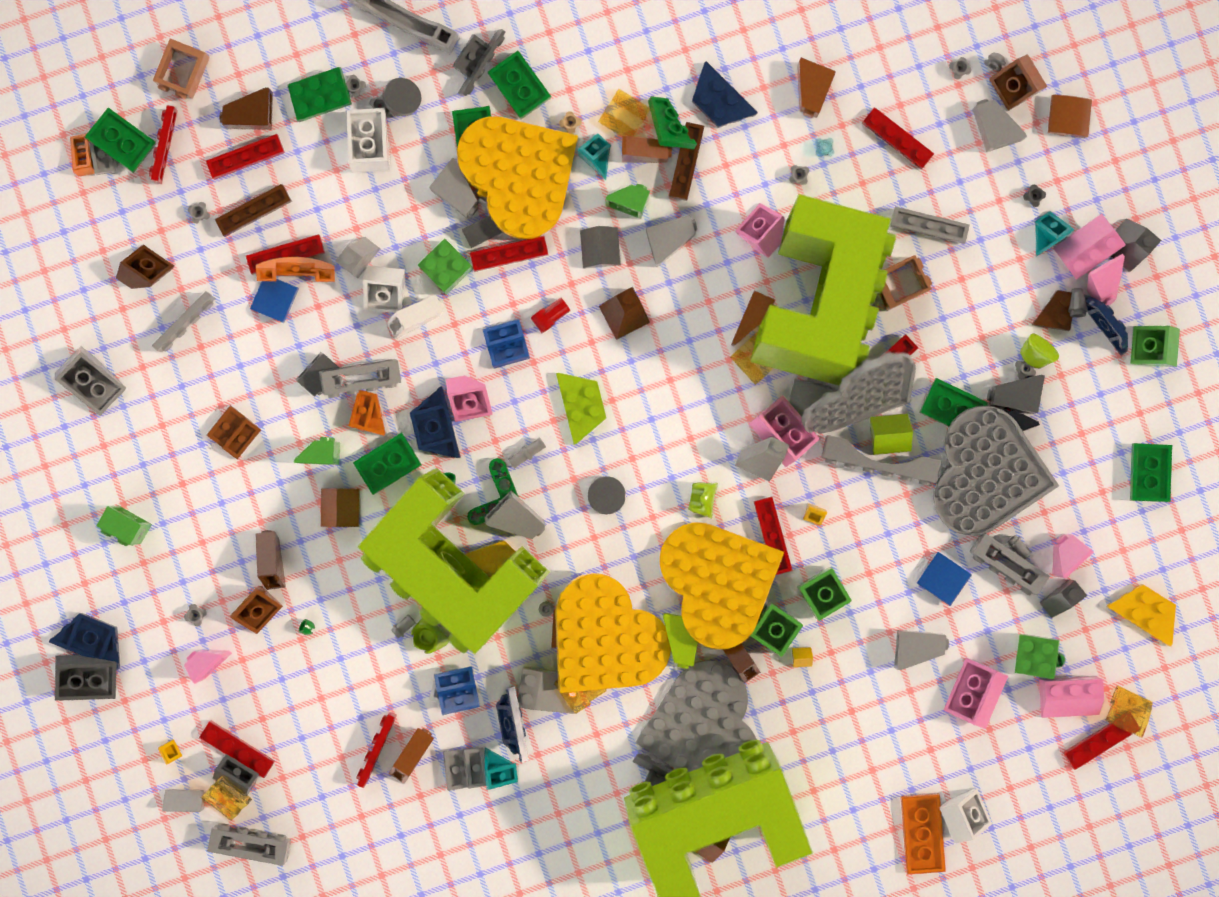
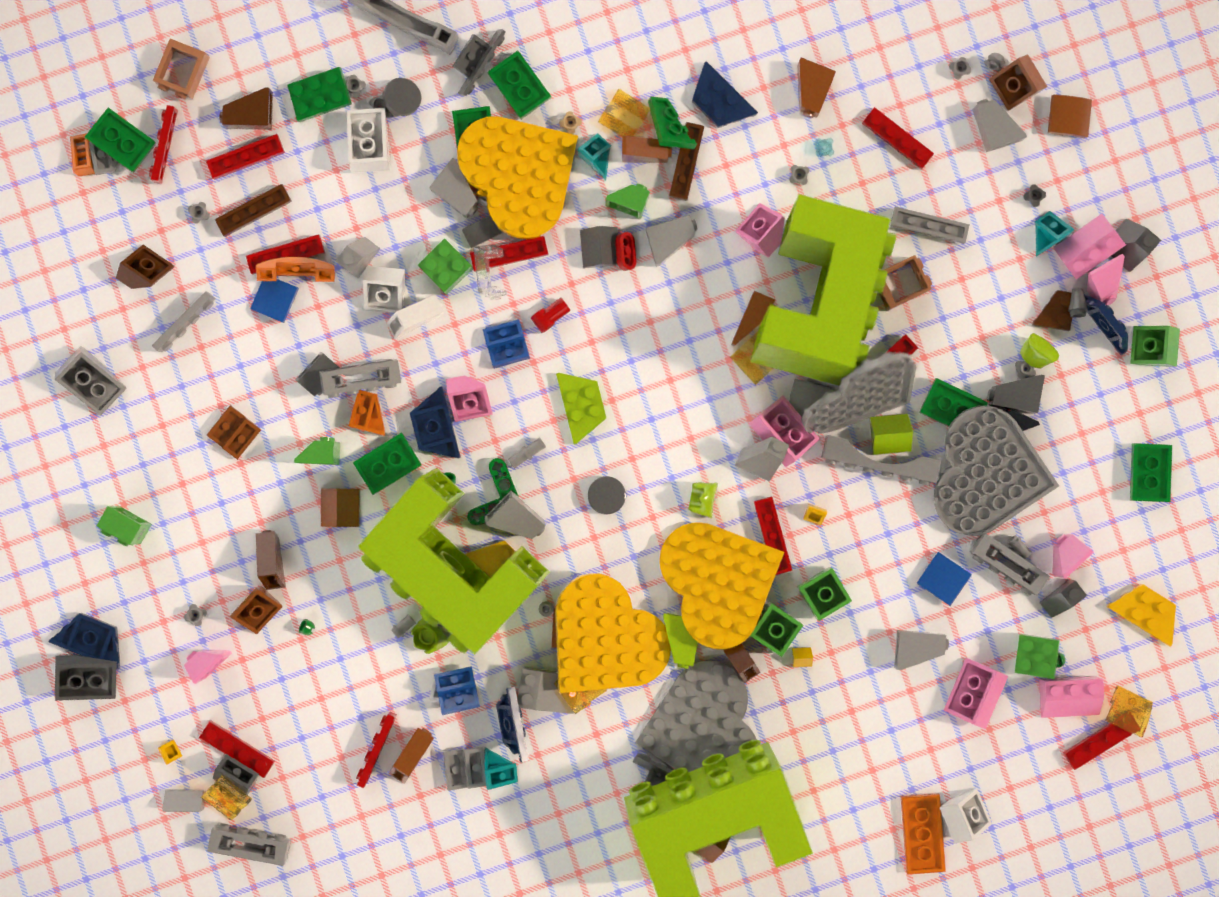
(482, 256): none -> clear panel
(624, 313): reddish brown slope -> none
(626, 253): none -> red plate

